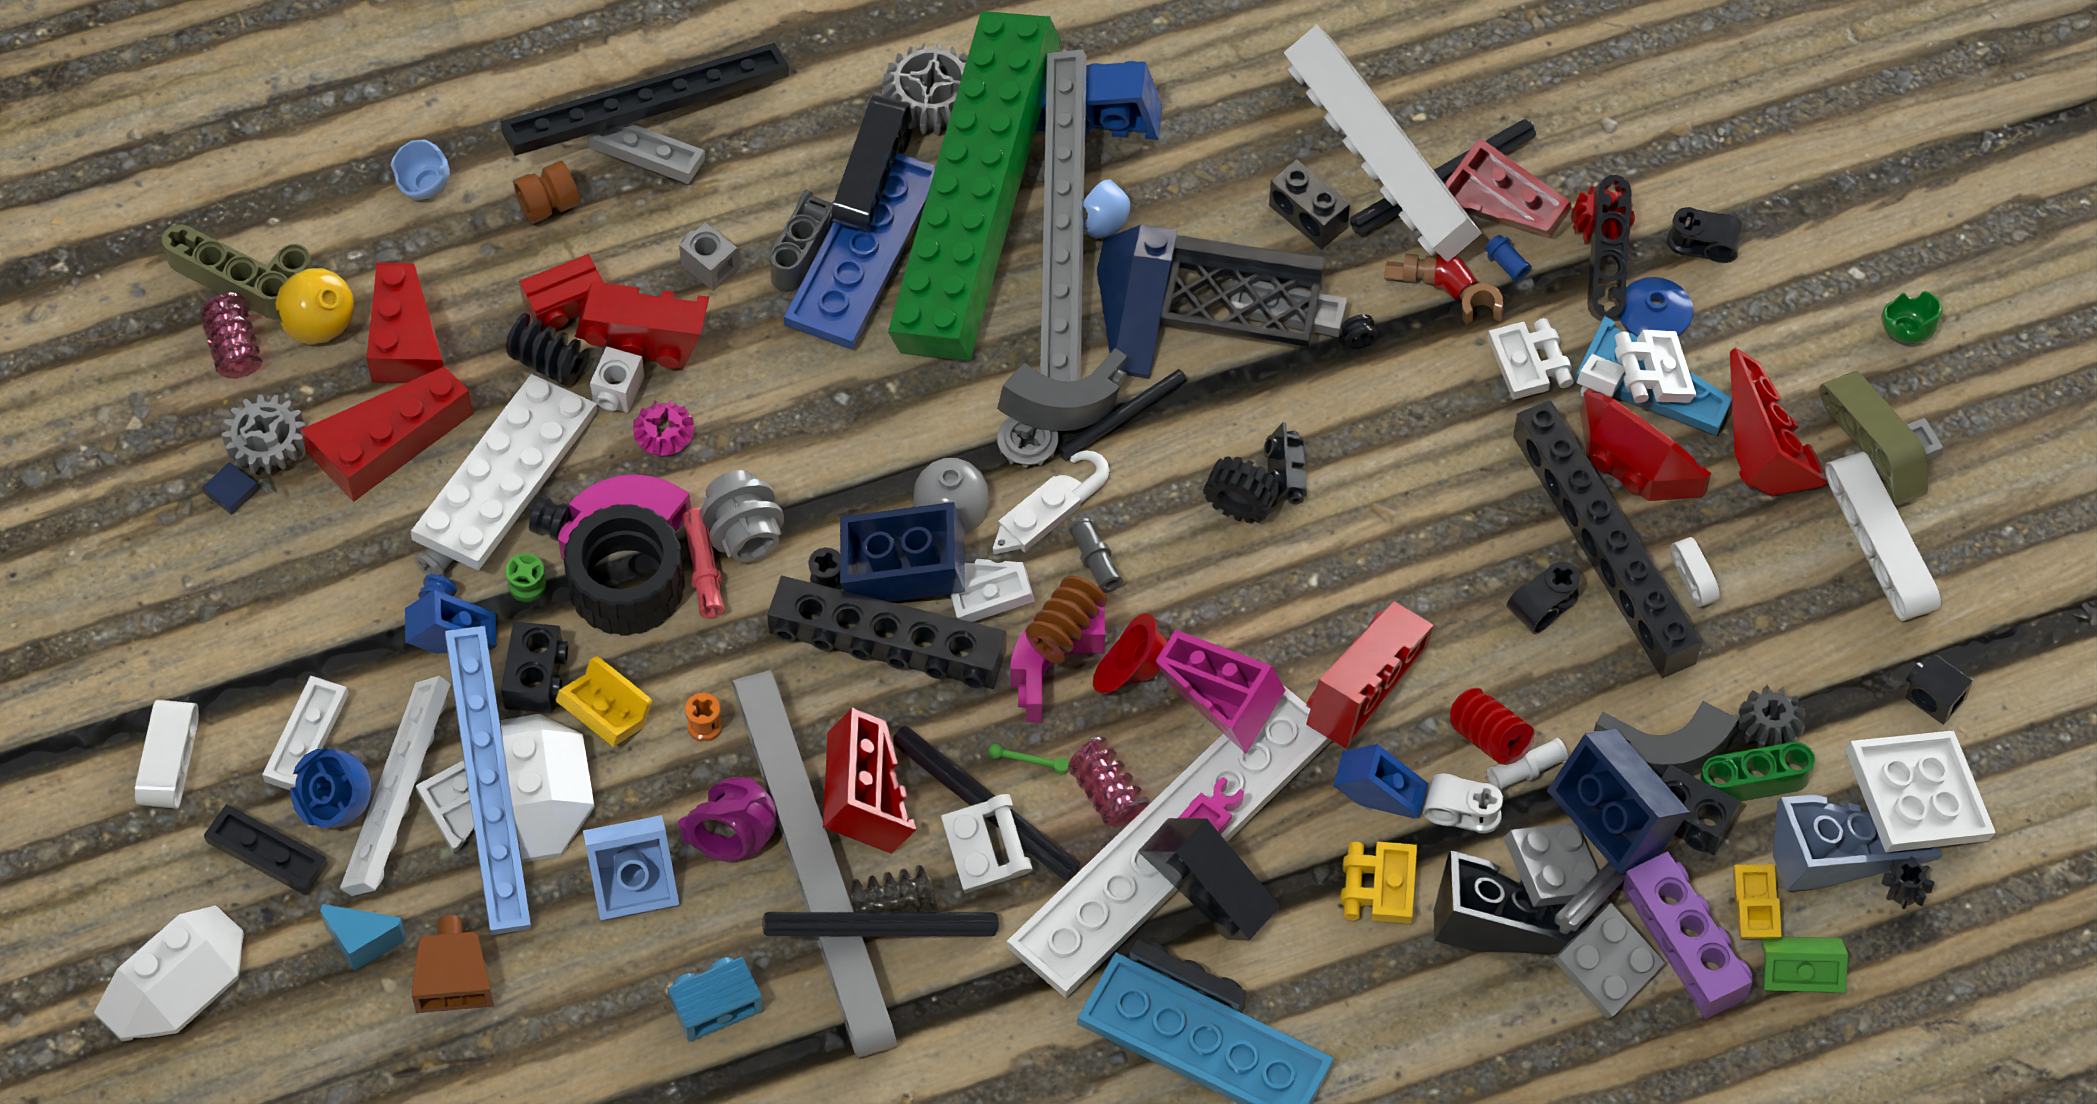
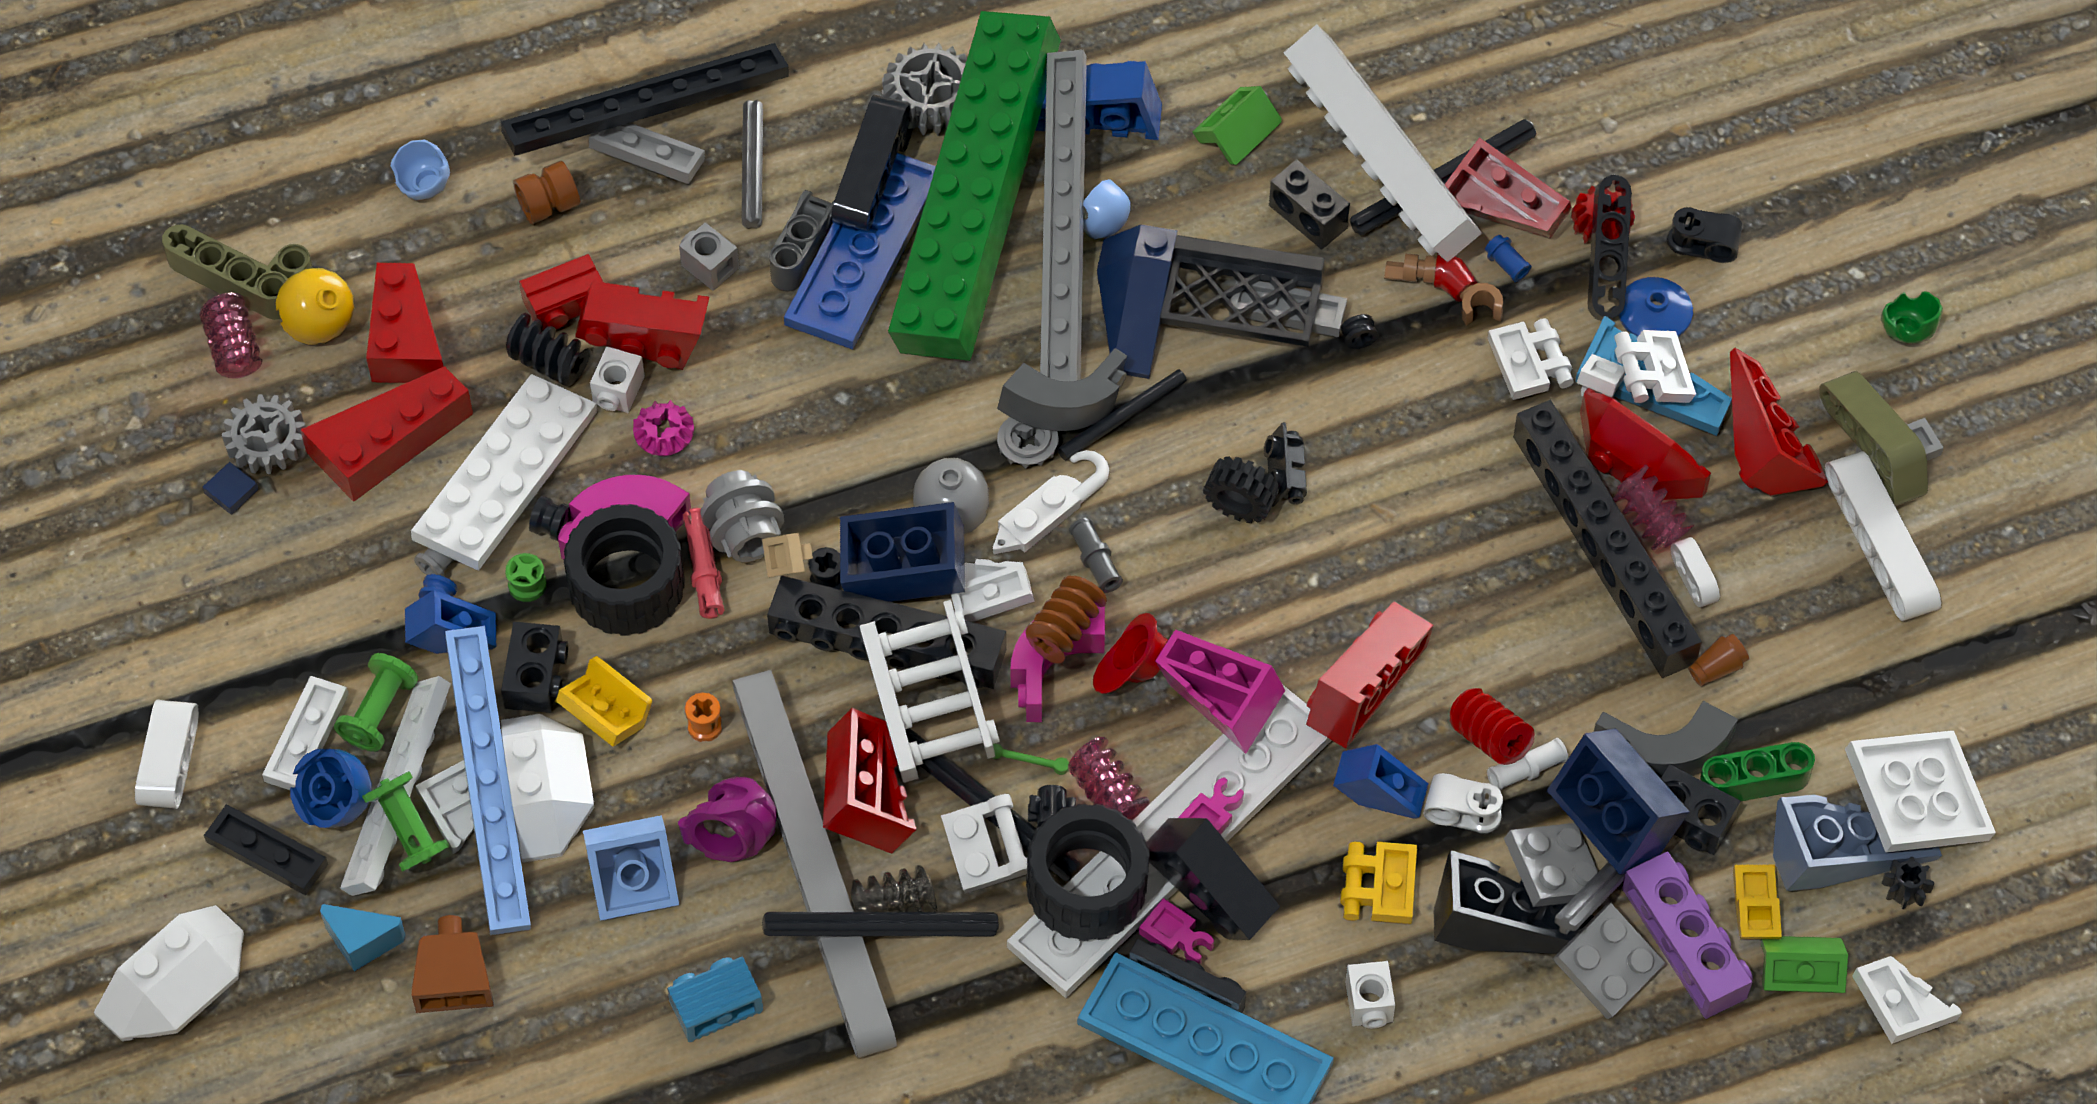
(362, 728): none -> bright green hose
(405, 821): none -> bright green hose
(752, 164): none -> flat silver axle
(785, 554): none -> tan tile
(900, 717): none -> white fence
(1048, 802): none -> black gear
(1095, 829): none -> black tyre
(1173, 930): none -> dark pink plate
(1239, 123): none -> bright green panel
(1373, 979): none -> white brick
(1546, 596): black piece -> none
(1651, 509): none -> clear pink piece
(1719, 660): none -> dark orange cone
(1756, 716): dark grey gear -> none
(1901, 1000): none -> white wing
(1937, 688): black brick -> none

